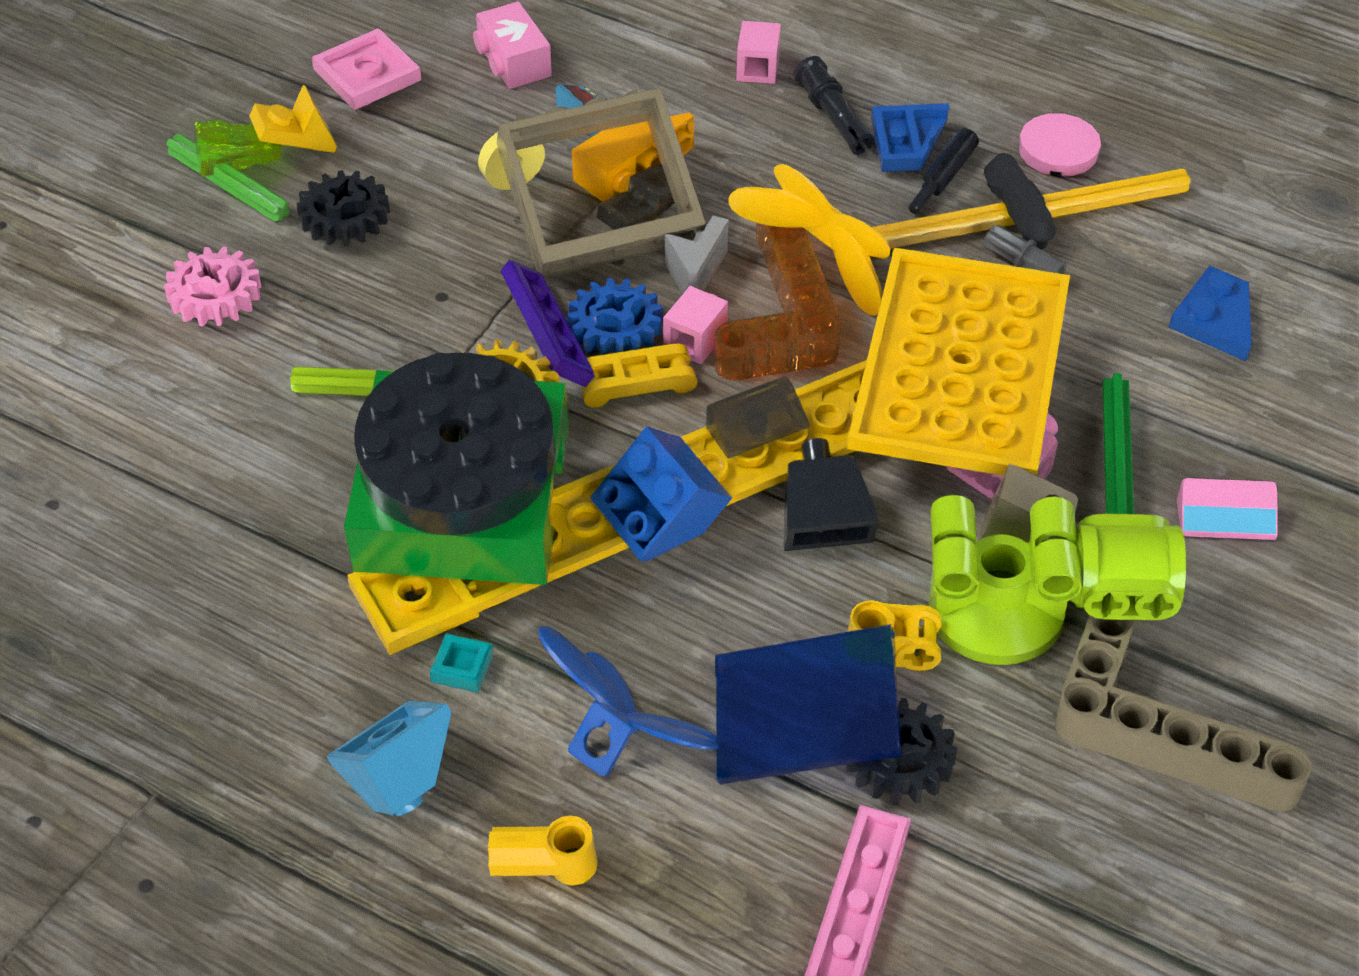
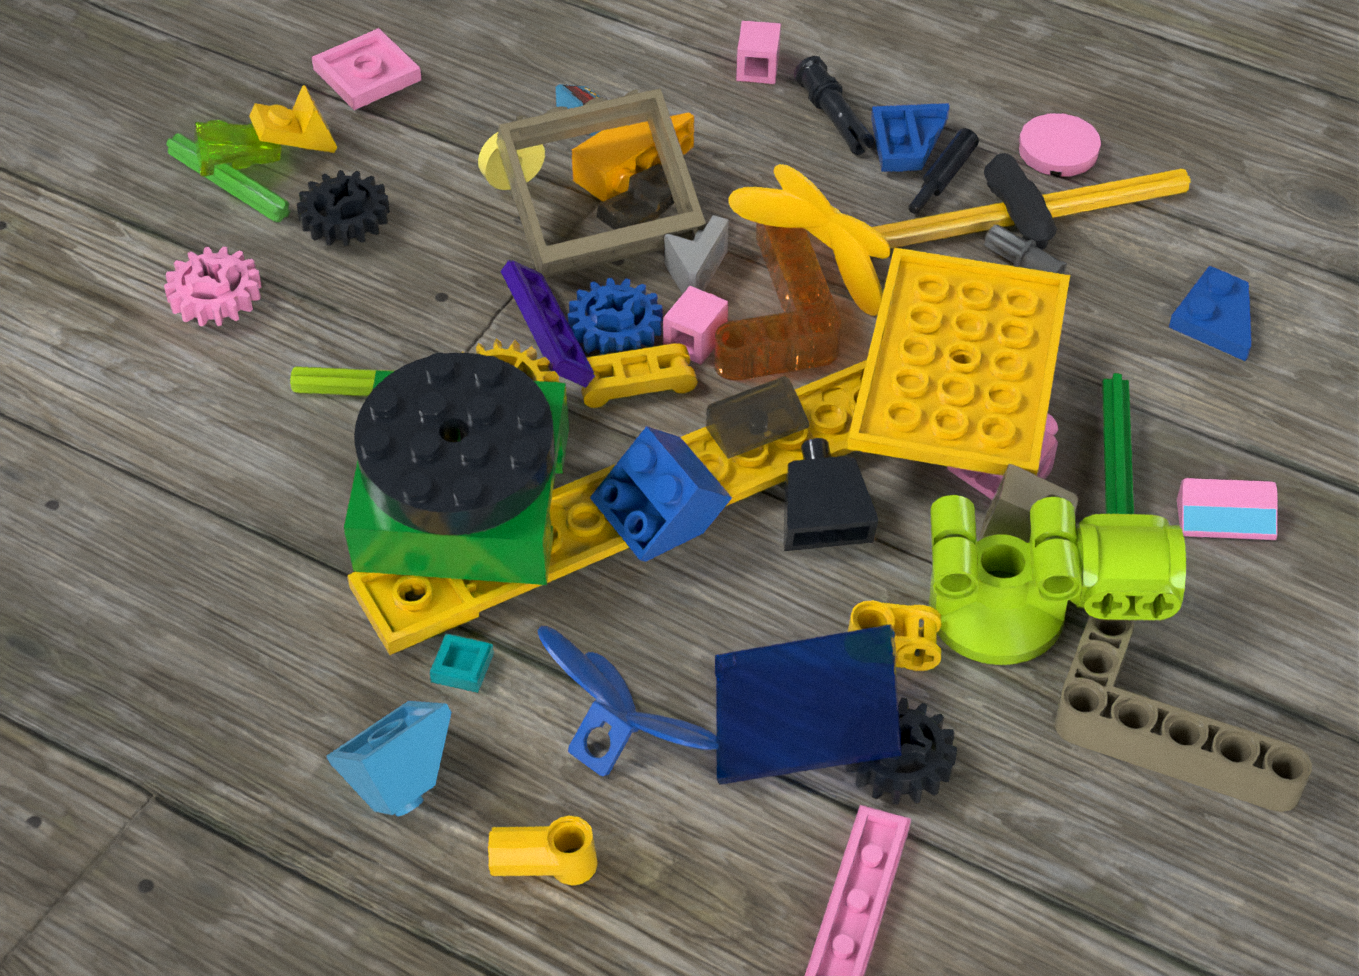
(513, 45): bright pink brick -> none

